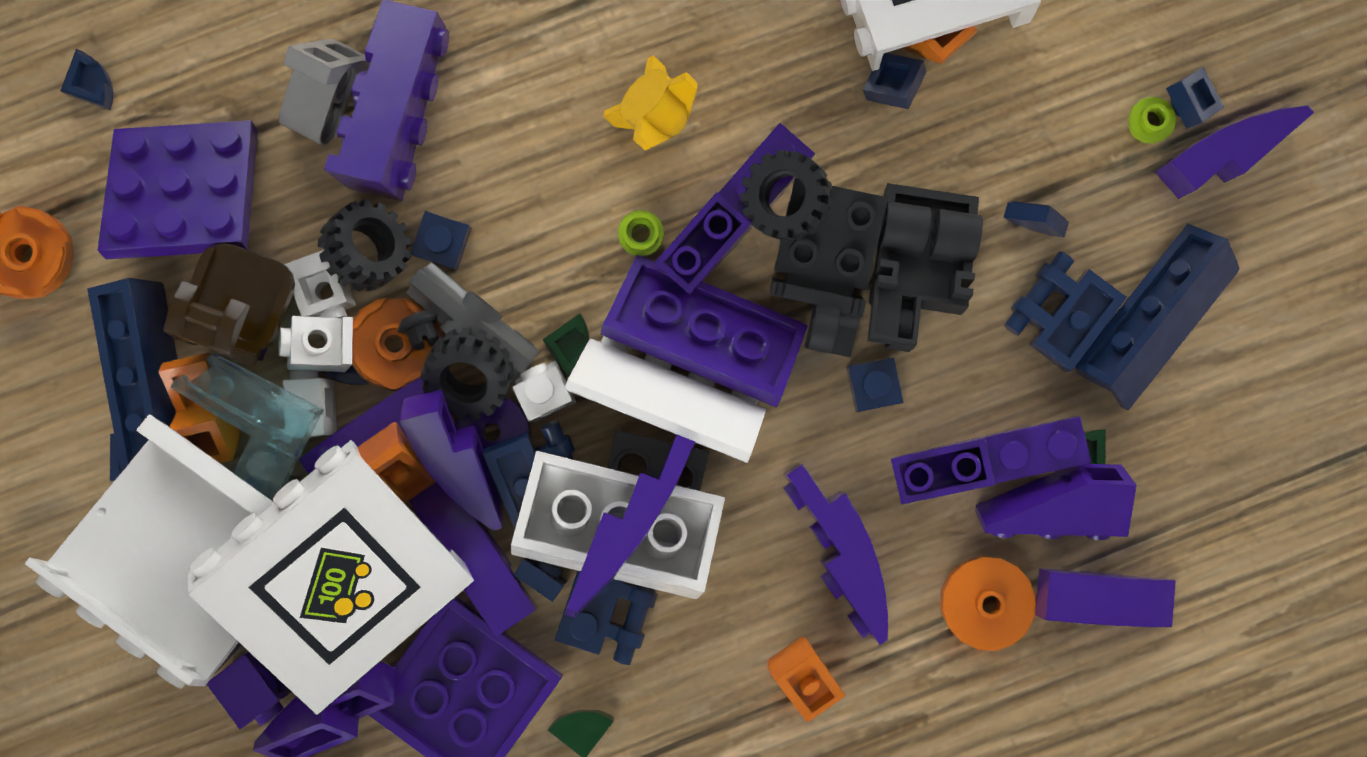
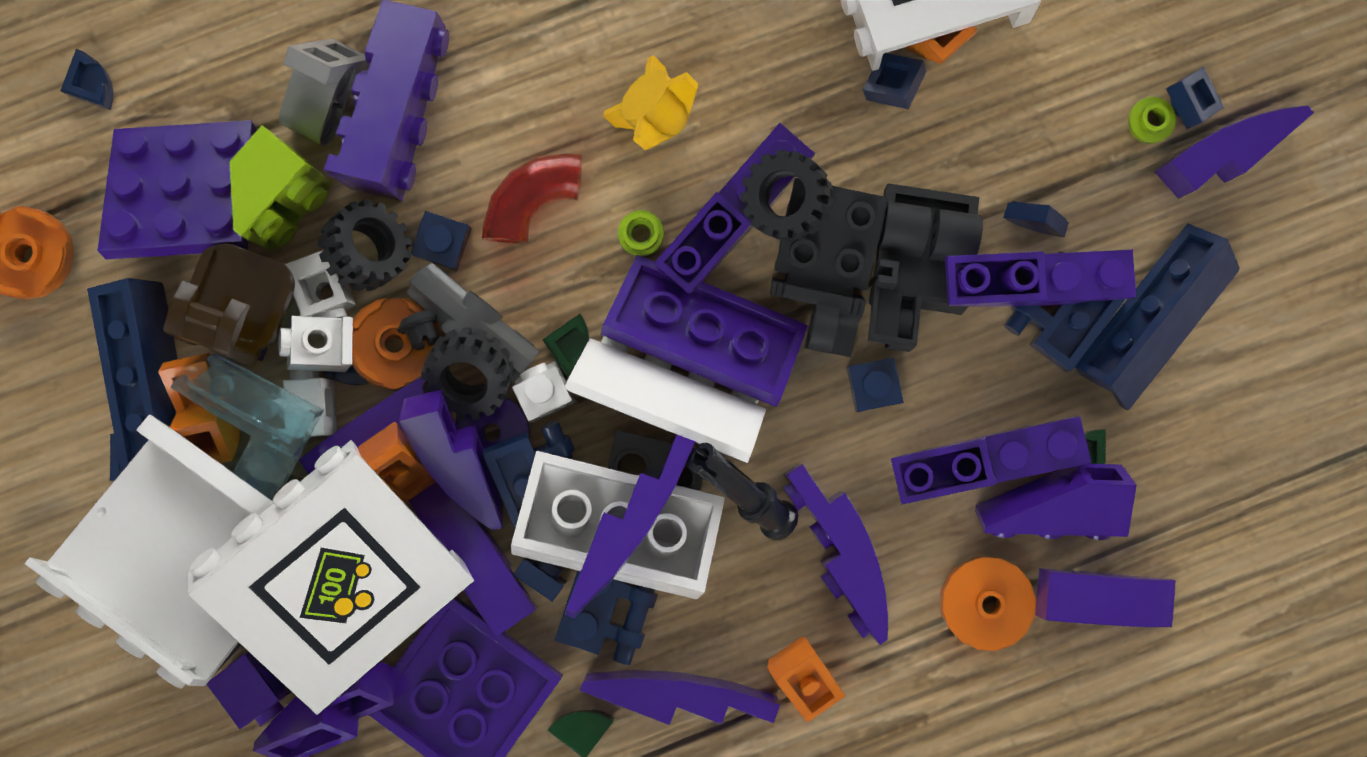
(272, 189): none -> lime slope
(526, 191): none -> clear red cylinder
(660, 692): none -> dark purple slope
(755, 500): none -> black pin
(1039, 278): none -> dark purple slope

